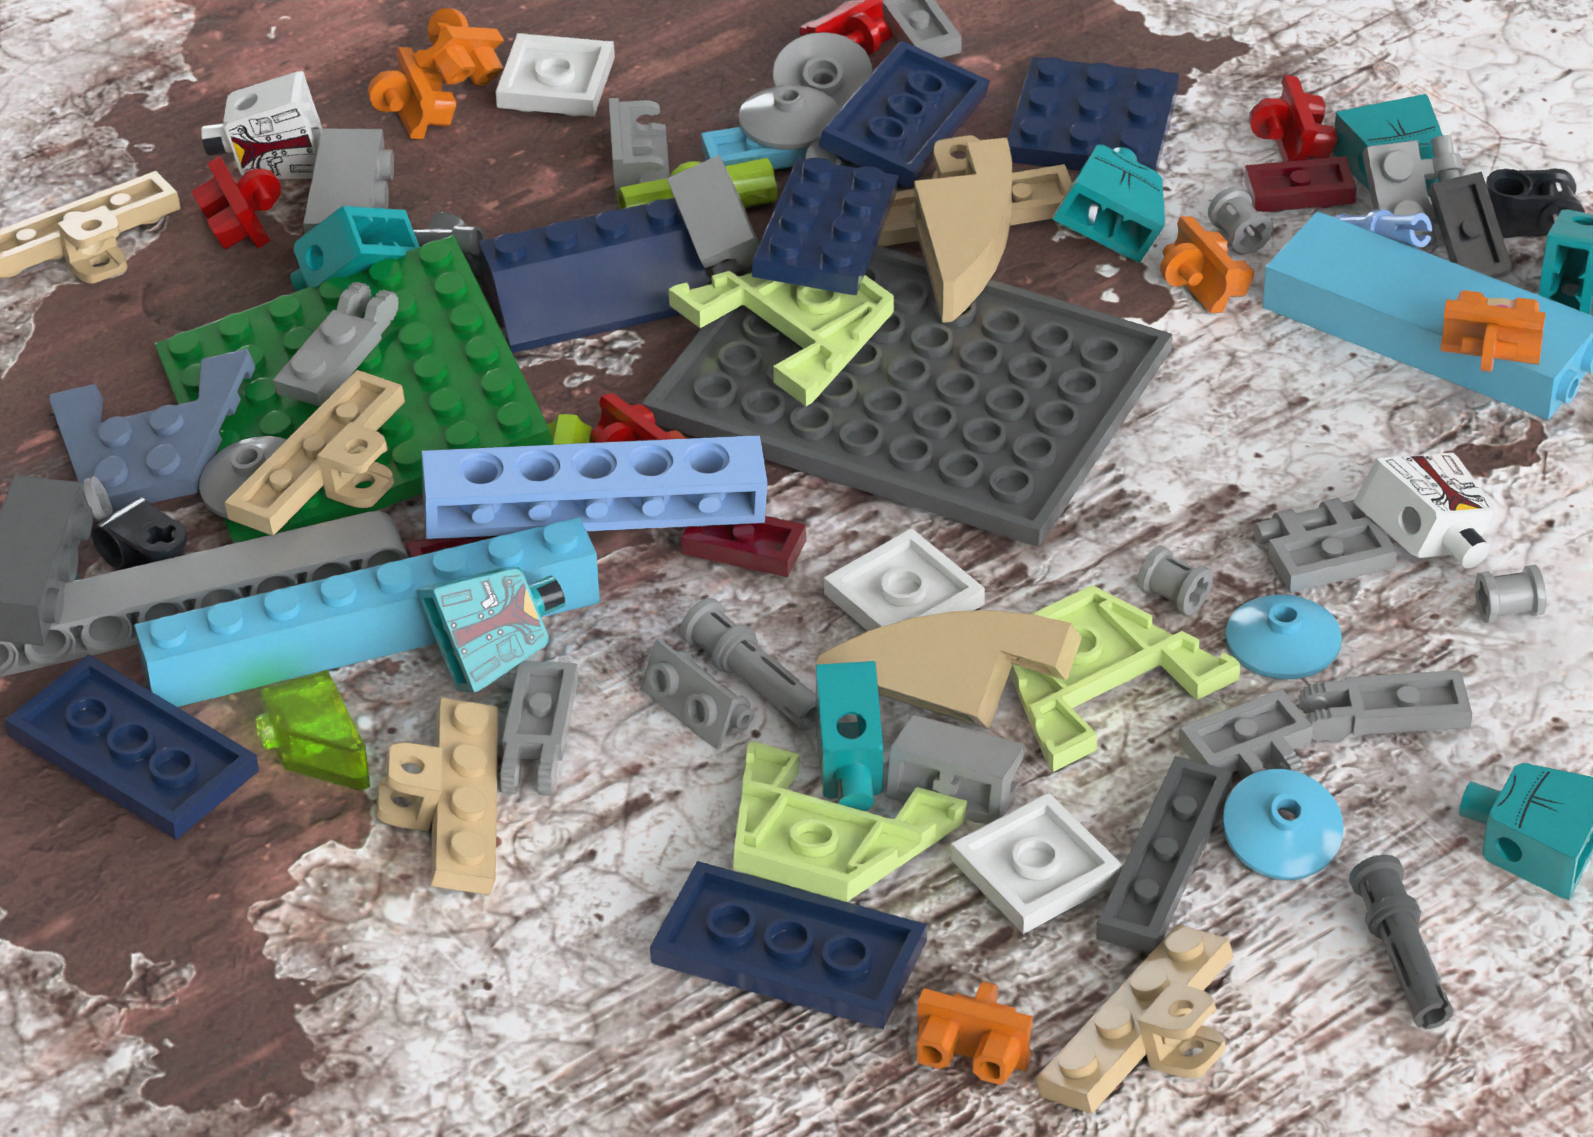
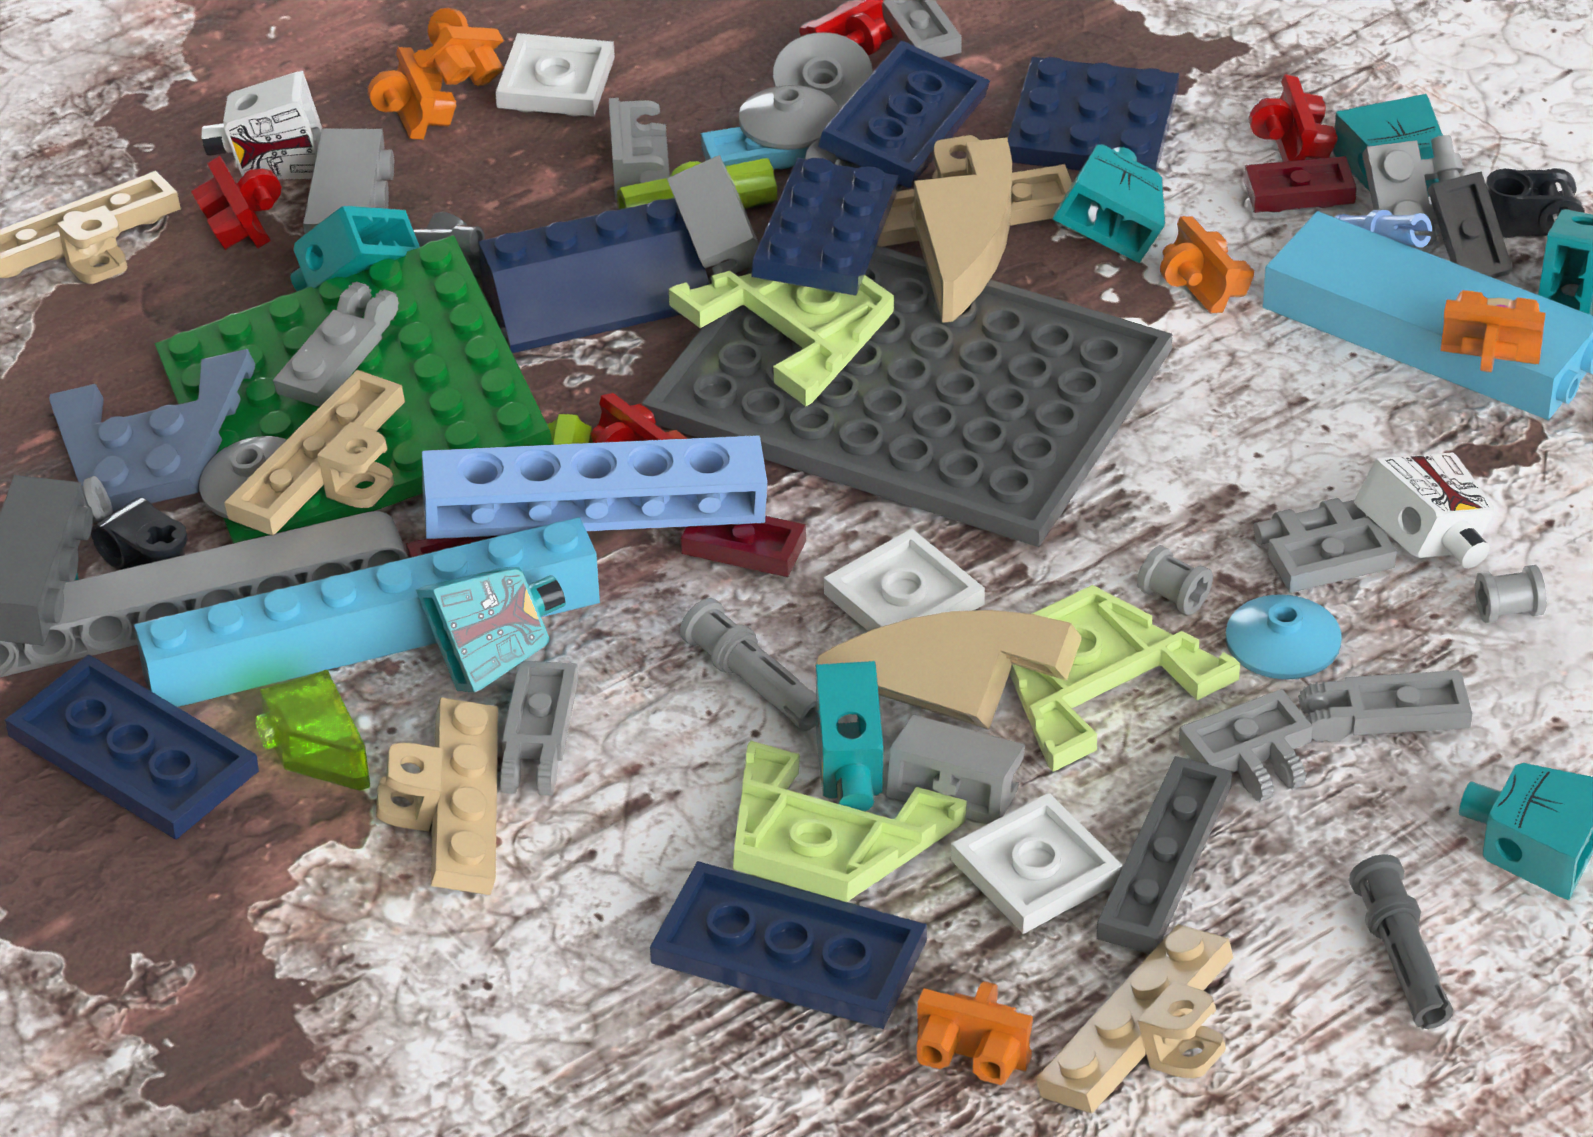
(694, 695): light grey hinge -> none
(1236, 223): light grey bush -> none
(1278, 845): medium azure dish -> none

